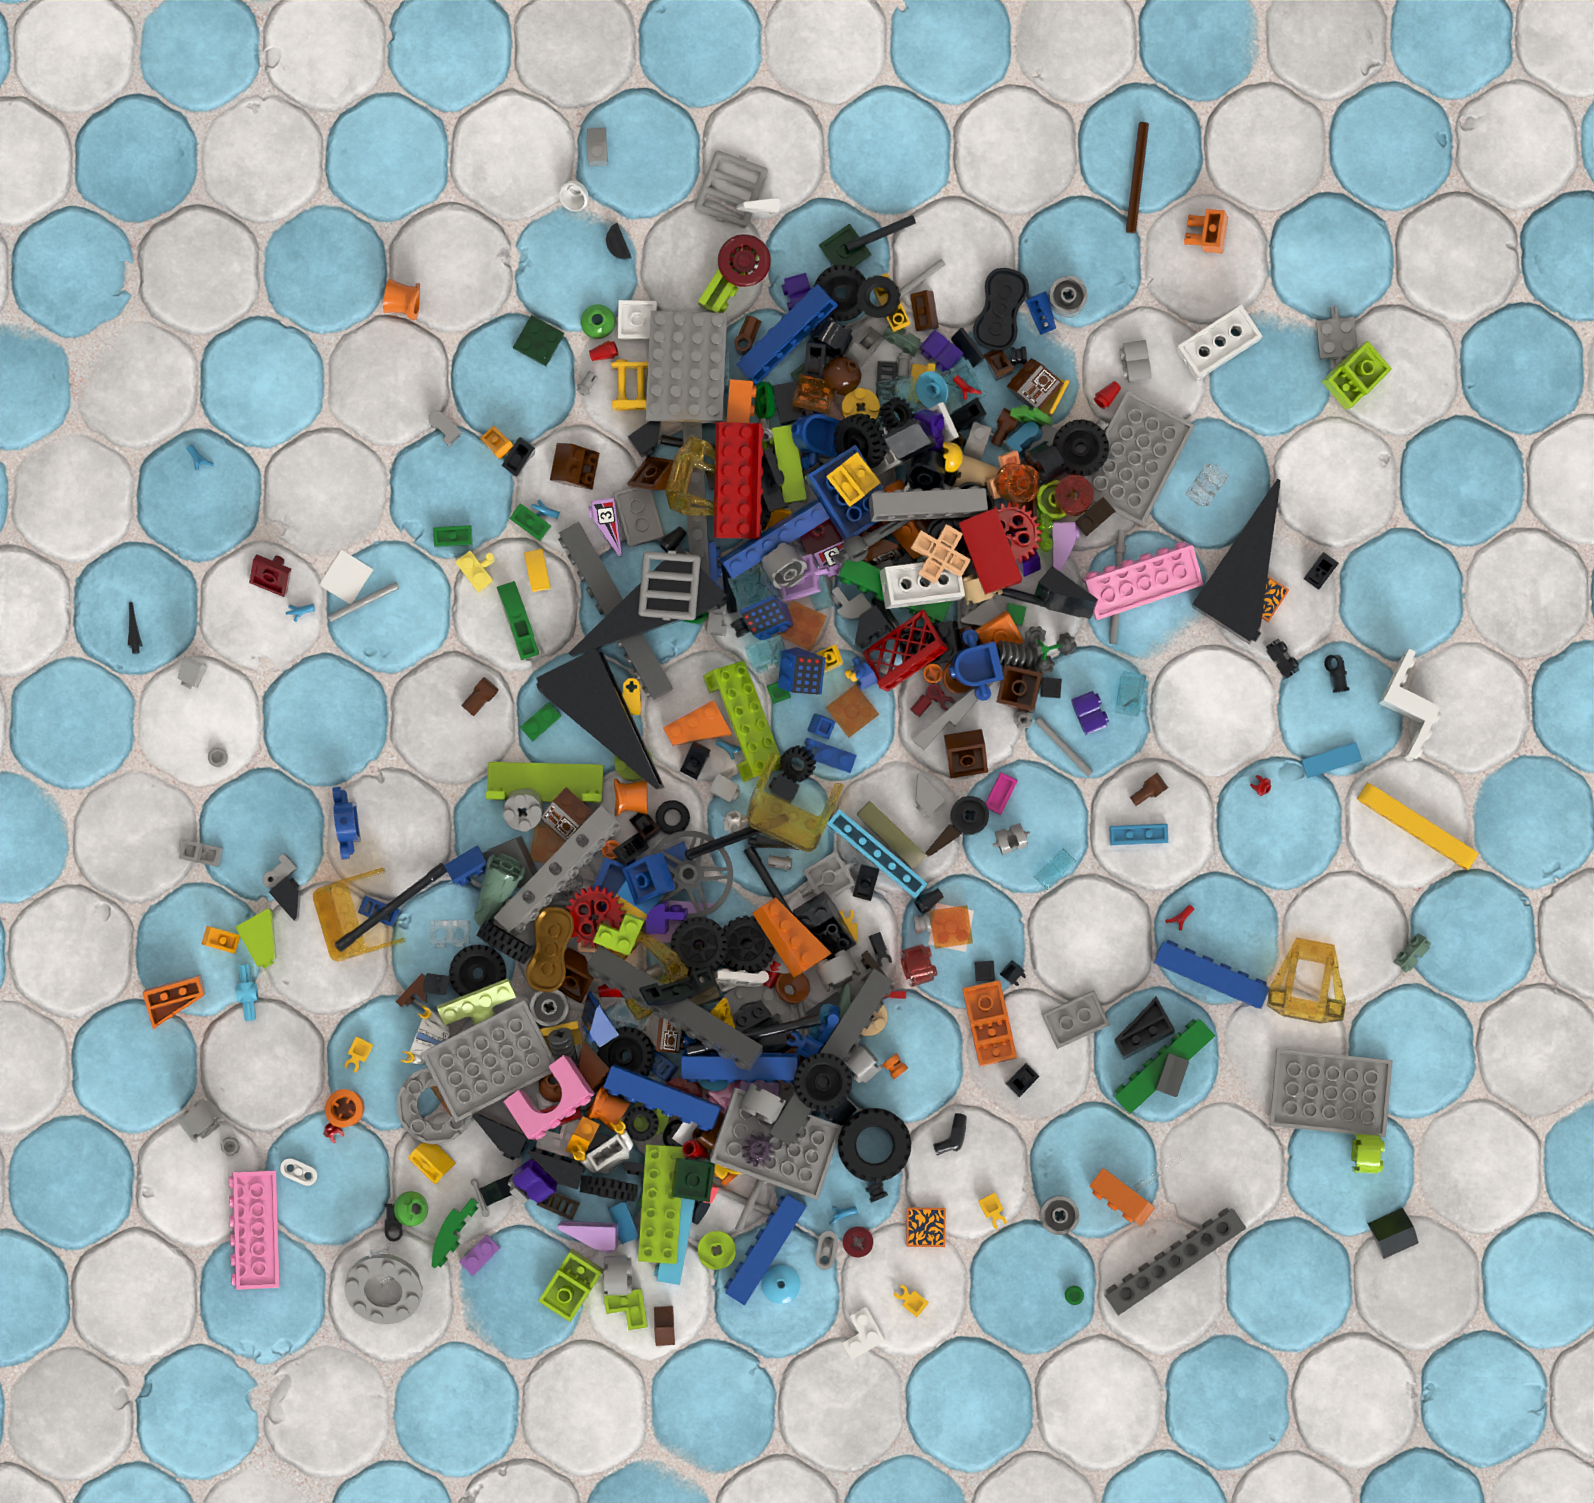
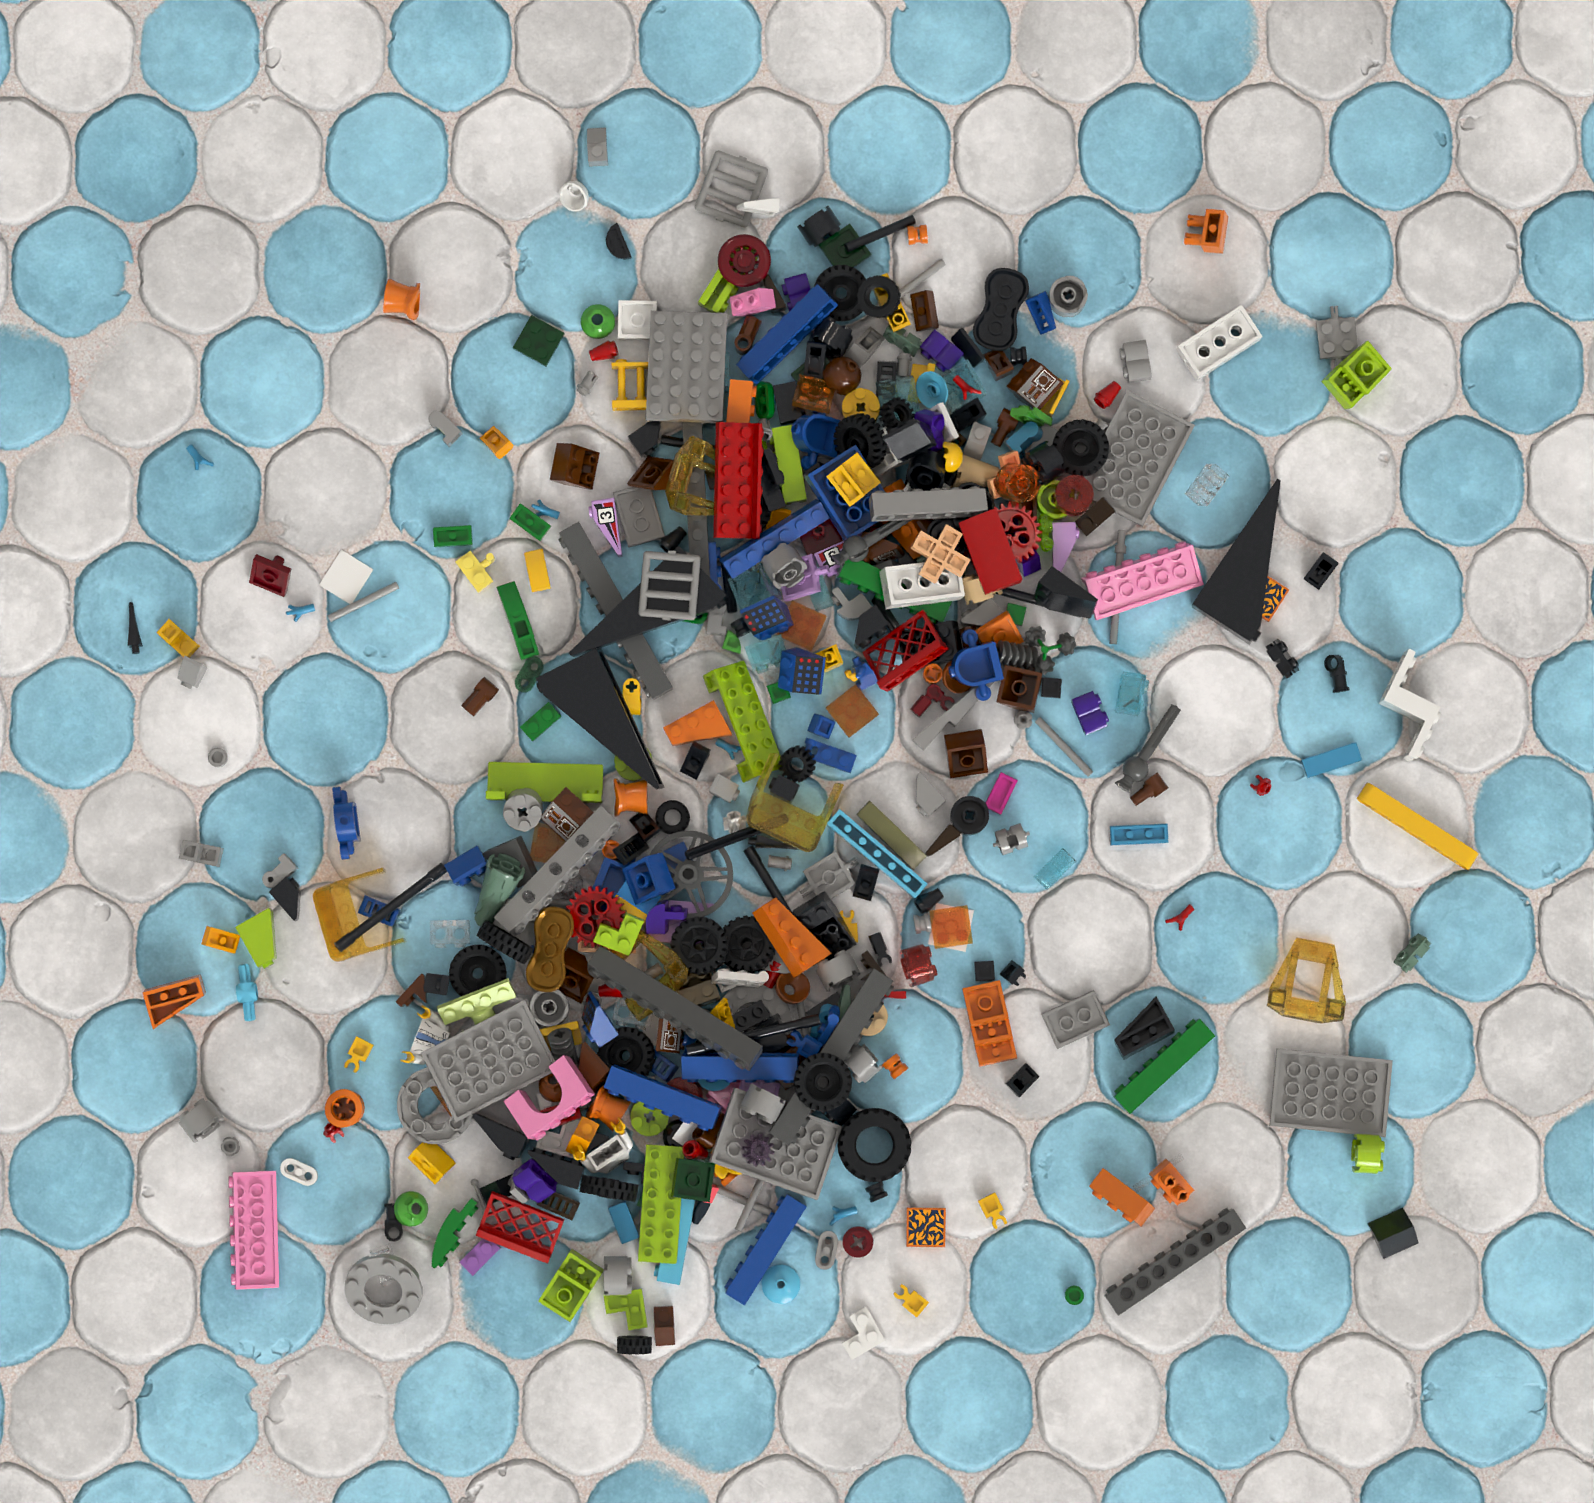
(177, 639): none -> yellow slope
(511, 1239): none -> red fence
(518, 456): black slope -> none
(528, 674): none -> clear green plate
(594, 1234): lavender slope -> none
(634, 1344): none -> black tyre
(652, 1119): black tyre -> none
(678, 990): black slope -> none
(727, 1247): lime plate -> none
(732, 643): none -> bright green tile
(752, 302): none -> bright pink brick
(780, 304): none -> dark brown slope
(819, 226): none -> black brick
(913, 234): none -> orange wheel
(956, 1136): black arm -> none
(1048, 1216): light grey brick -> none
(1136, 767): none -> dark grey piece
(1137, 177): reddish brown axle -> none
(1171, 1182): none -> orange brick
(1172, 1075): dark grey panel -> none
(1211, 975): blue brick -> none

